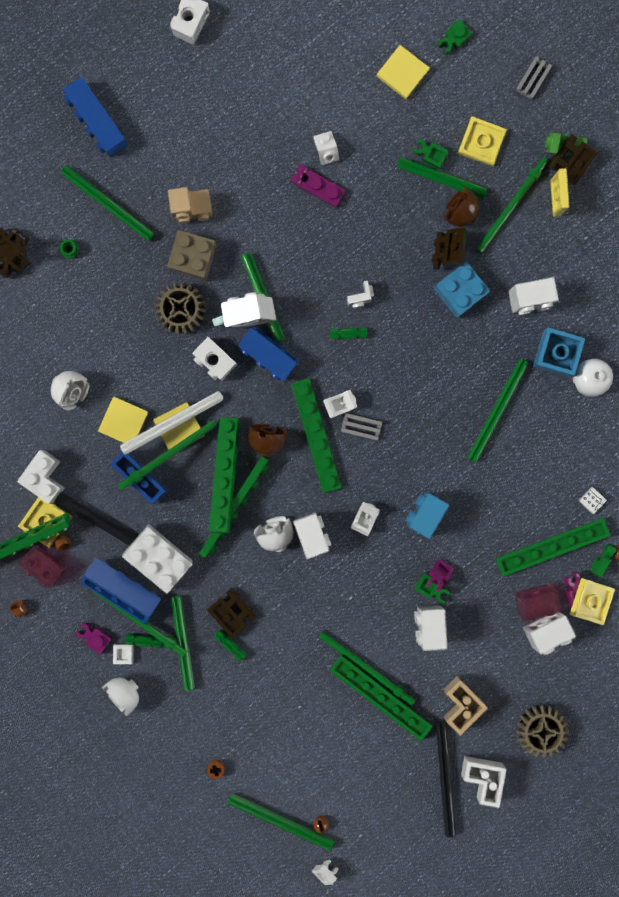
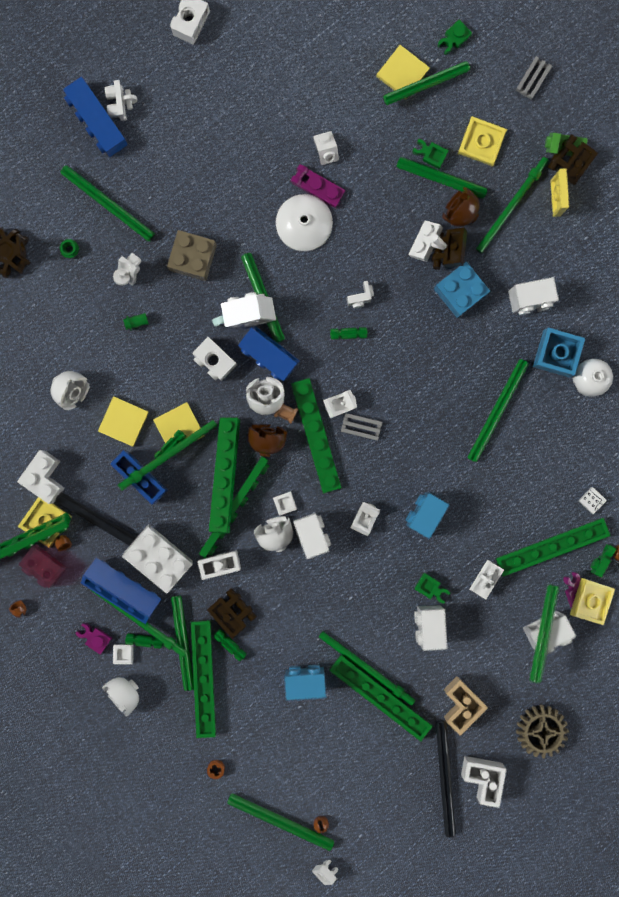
(116, 92): none -> white hips
(127, 270): none -> white hips
(135, 321): none -> green pin
(168, 297): dark tan gear -> none
(171, 422): white axle -> none
(178, 437): none -> green axle
(189, 205): tan brick -> none
(203, 679): none -> green plate
(219, 564): none -> white brick
(265, 395): none -> white cylinder
(285, 503): none -> white tile
(286, 413): none -> medium nougat bush
(302, 235): none -> white dish
(305, 682): none -> dark azure brick
(426, 83): none -> green axle
(427, 240): none -> white plate
(440, 574): magenta plate -> none
(486, 579): none -> white hips
(538, 602): clear pink brick -> none
(544, 633): none -> green axle

